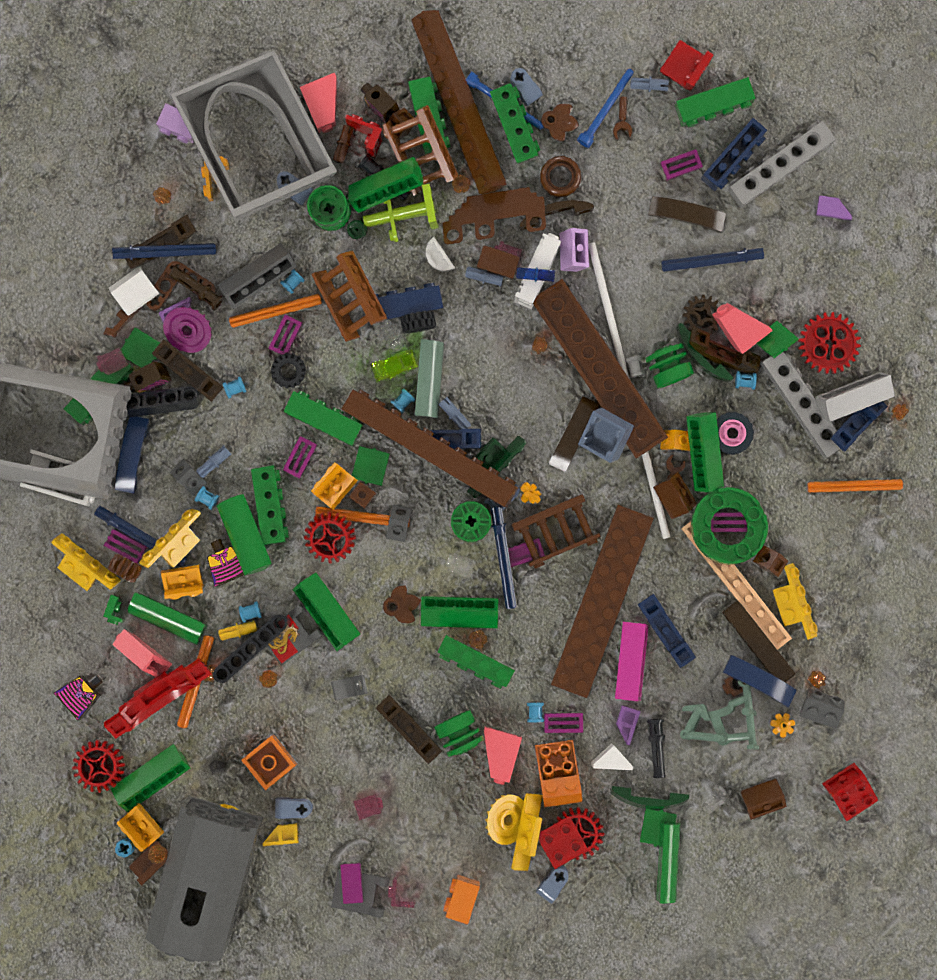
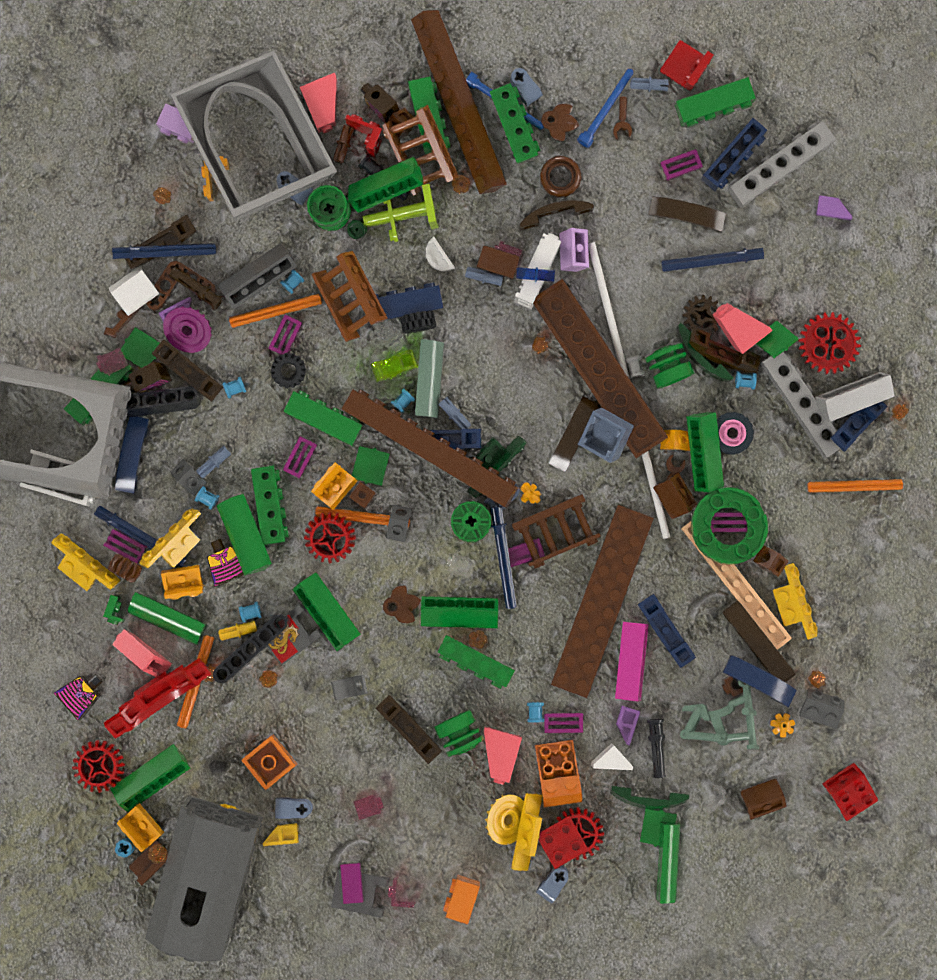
(492, 206): reddish brown piece -> none

